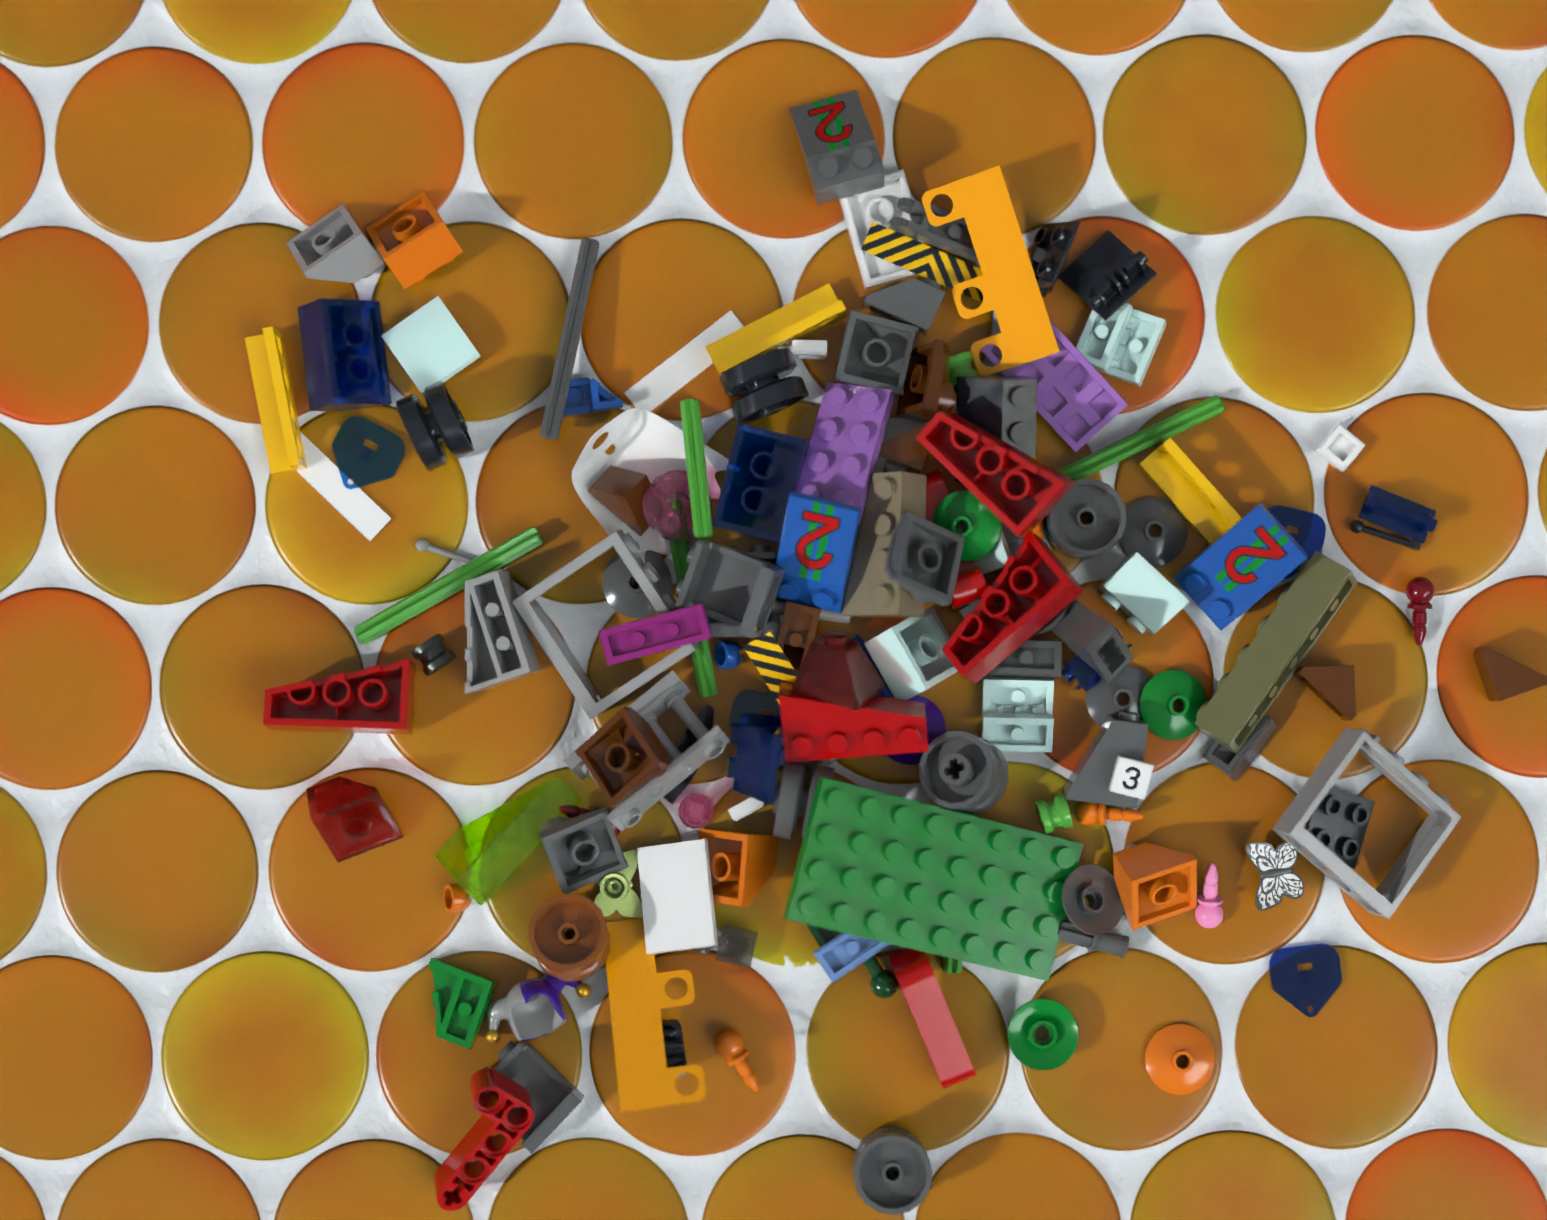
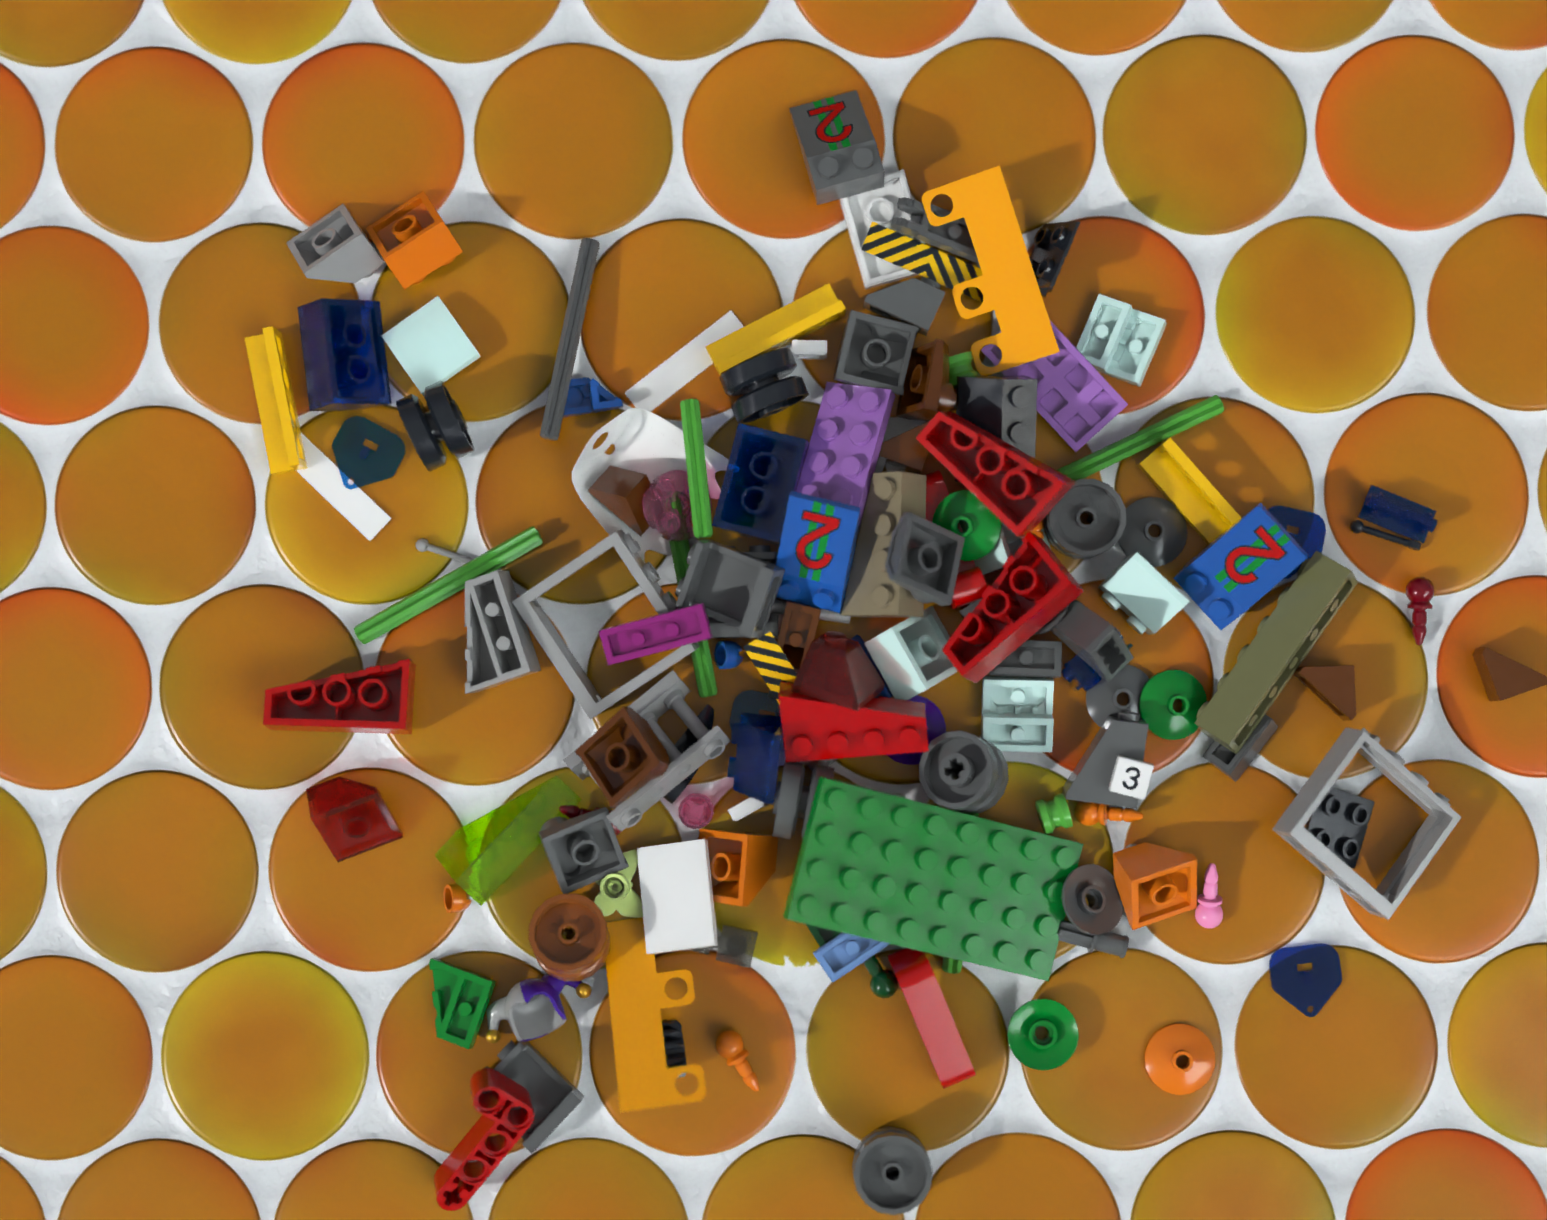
(433, 654): pearl dark grey wheel -> none
(622, 596): dark grey dish -> none
(1107, 275): black hinge -> none
(1275, 873): animal -> none
(1339, 447): white tile -> none

